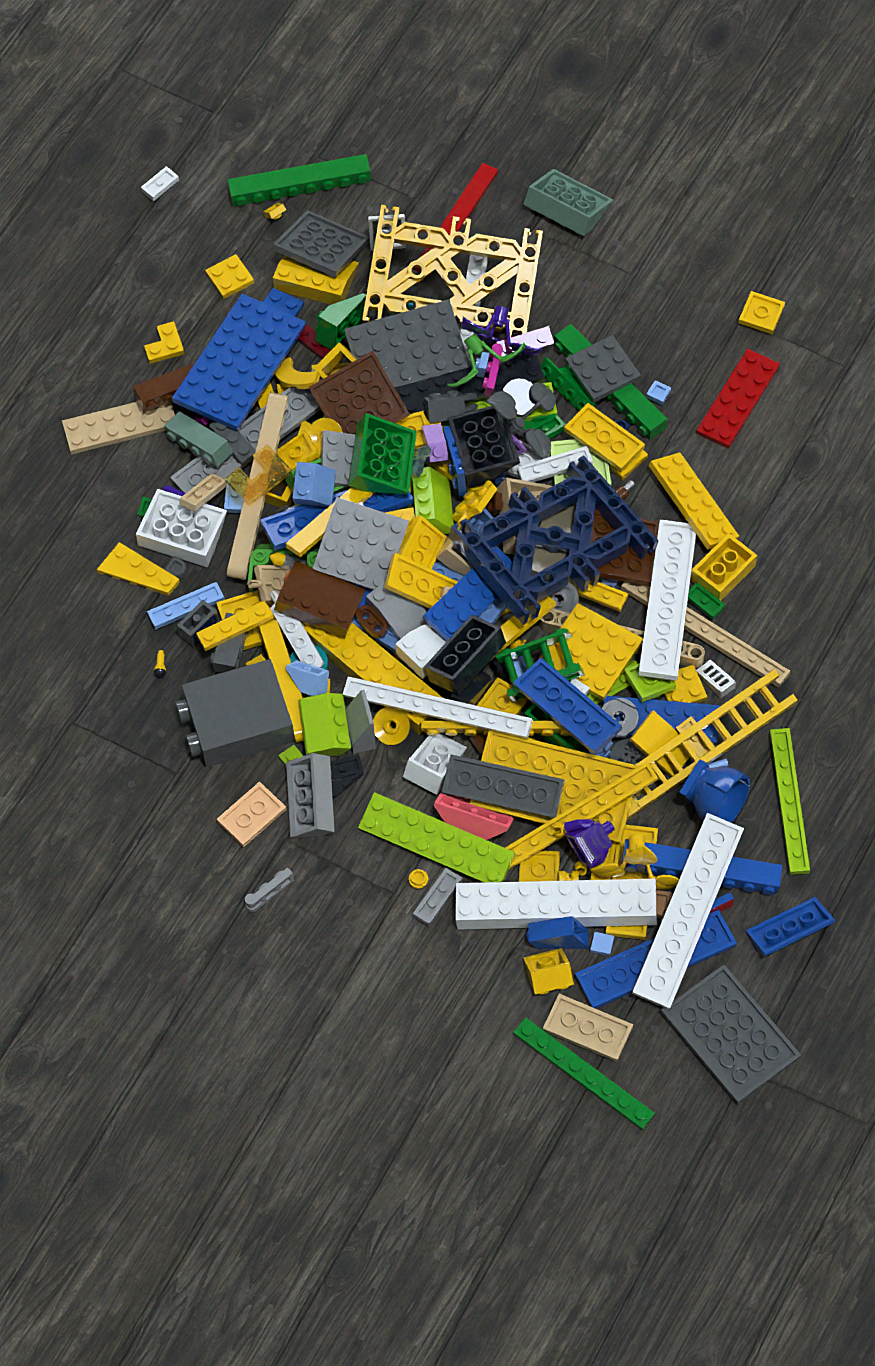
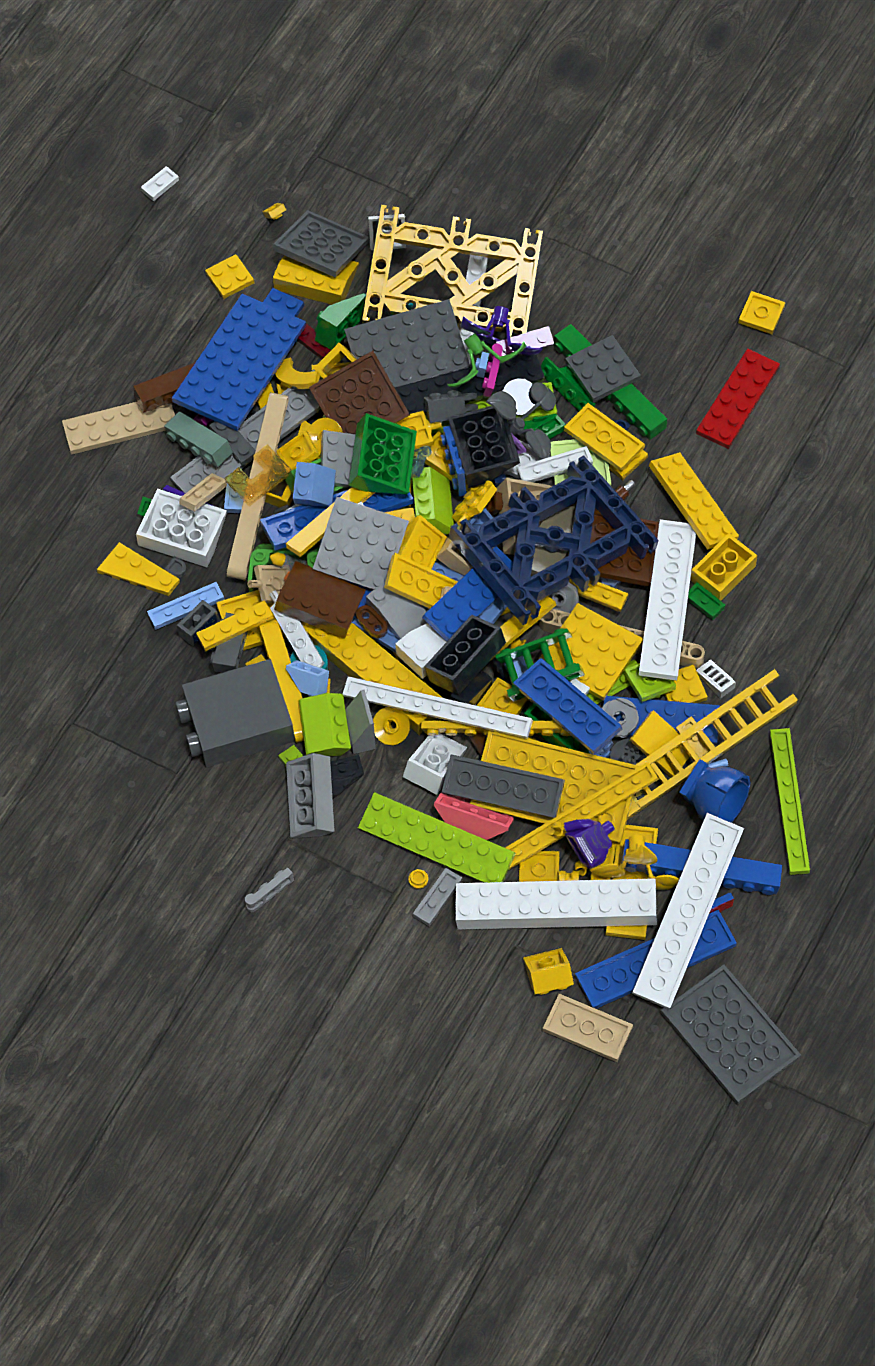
(159, 669): yellow piece -> none
(168, 347): yellow plate -> none
(251, 814): light nougat plate -> none
(299, 180): green brick -> none
(435, 439): medium lavender slope -> none
(468, 200): red tile -> none
(558, 933): blue slope -> none
(567, 201): sand green slope -> none
(584, 1074): green plate -> none
(602, 944): light blue tile -> none
(658, 392): light blue plate -> none
(662, 899): medium nougat plate -> none
(718, 638): tan plate -> none
(789, 926): blue slope -> none

